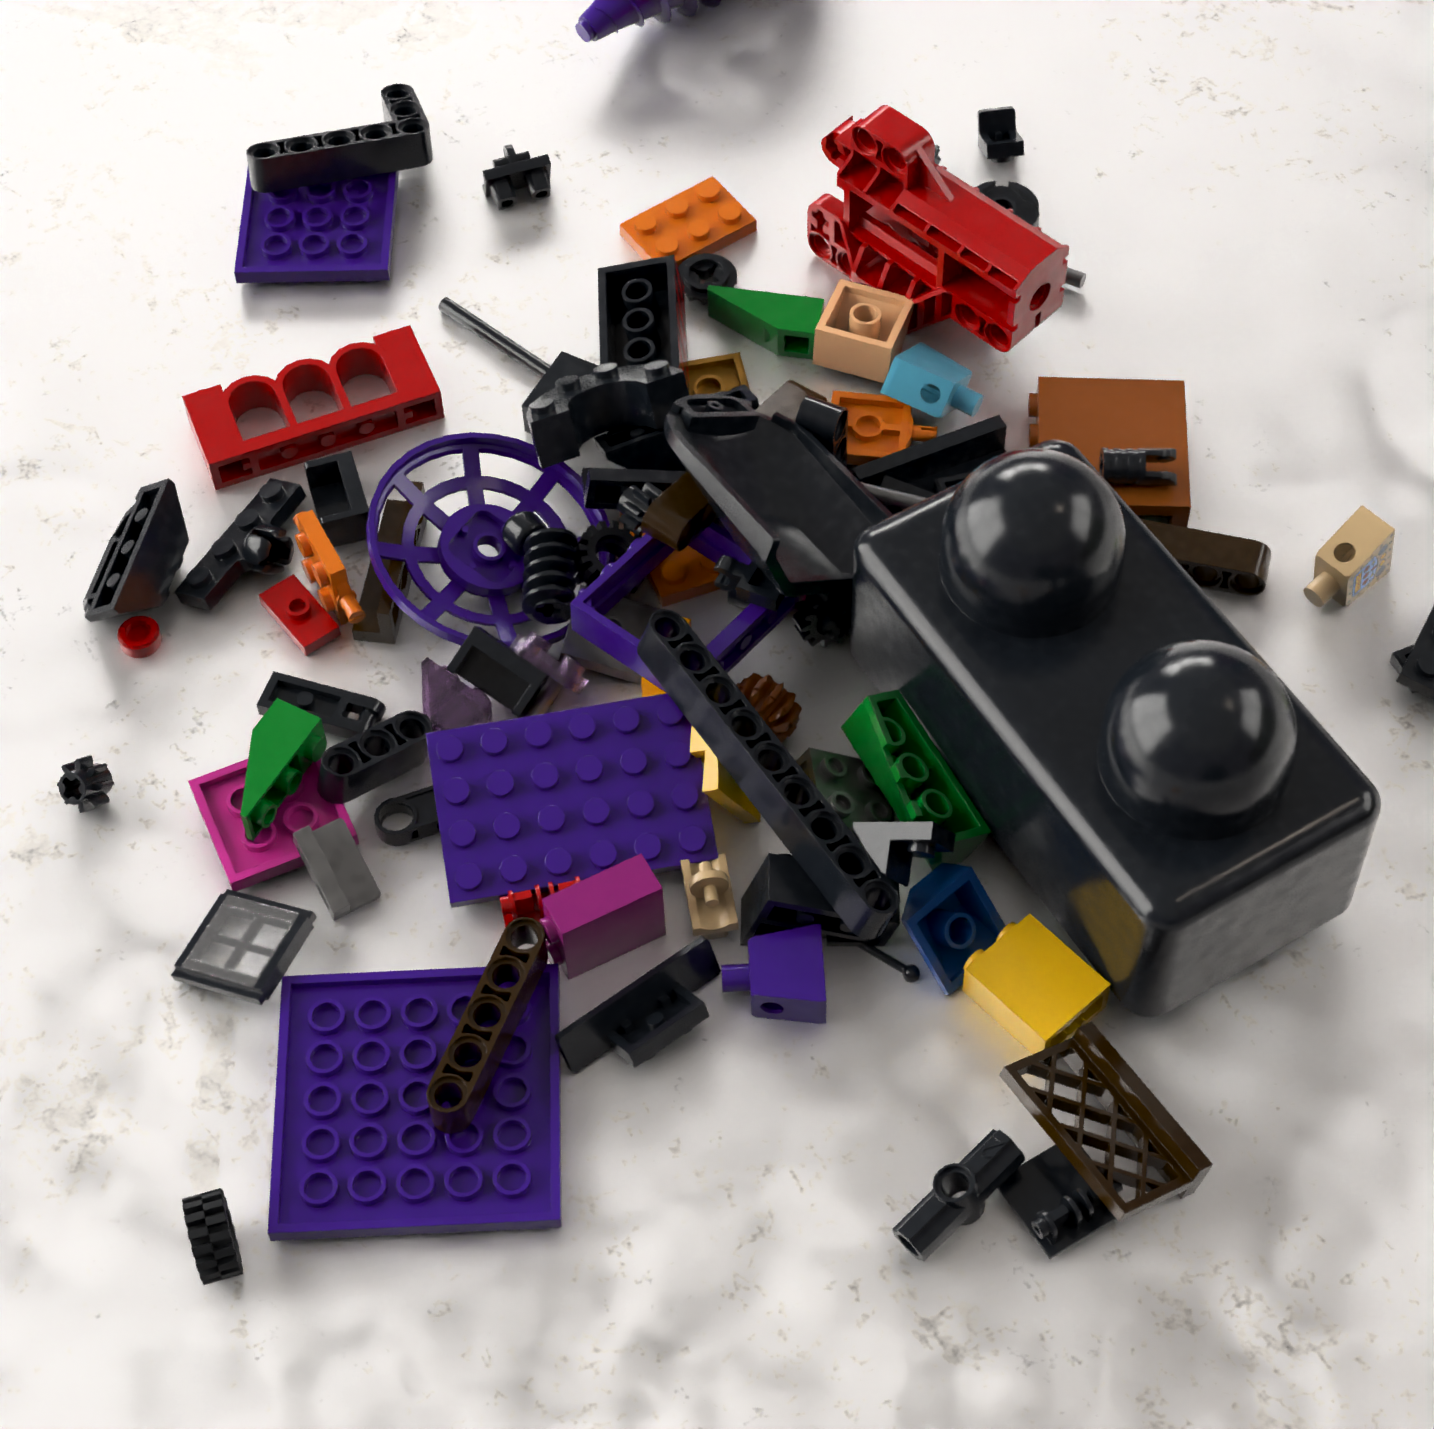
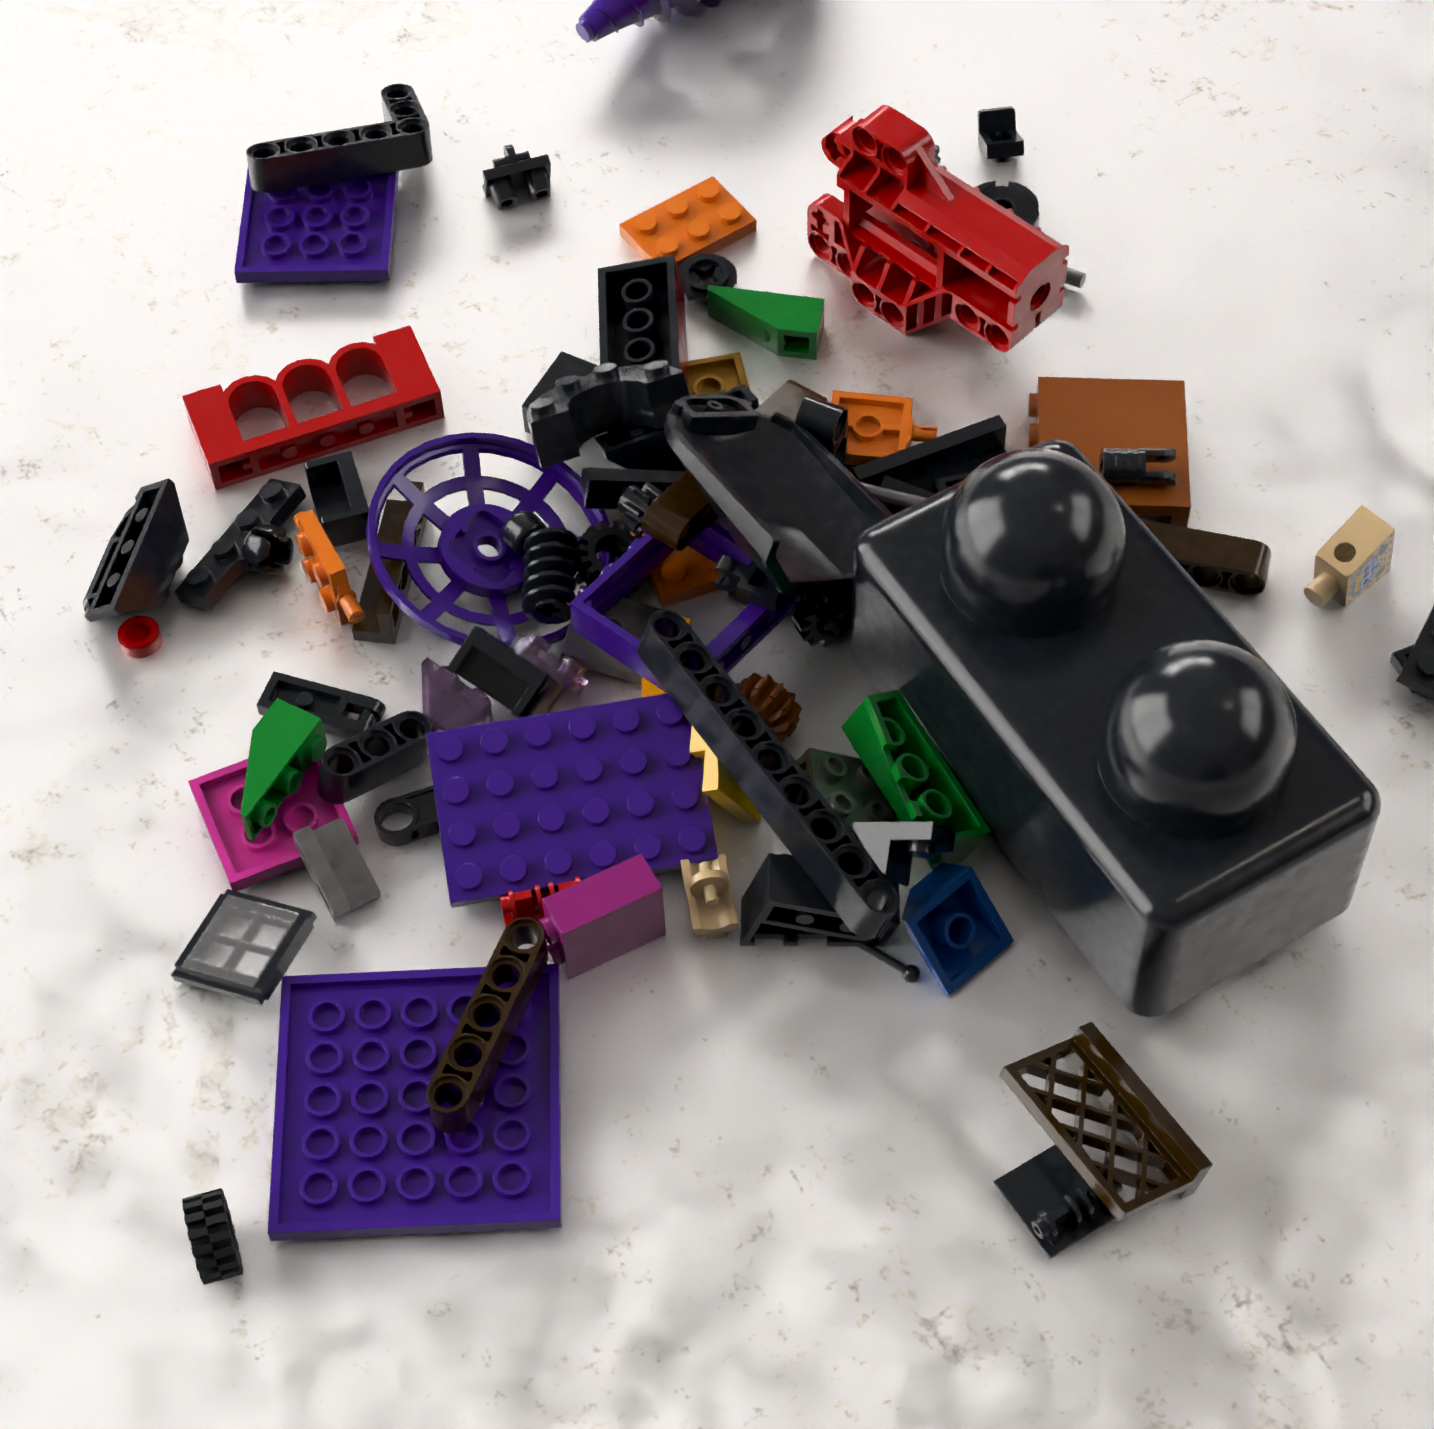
(85, 783): black gear -> none
(299, 615): red plate -> none
(493, 337): bar -> none
(644, 1013): black bracket -> none
(783, 975): dark purple torso -> none
(861, 330): light nougat slope -> none
(931, 382): medium azure torso -> none
(941, 1214): black piece -> none
(1034, 985): yellow brick -> none

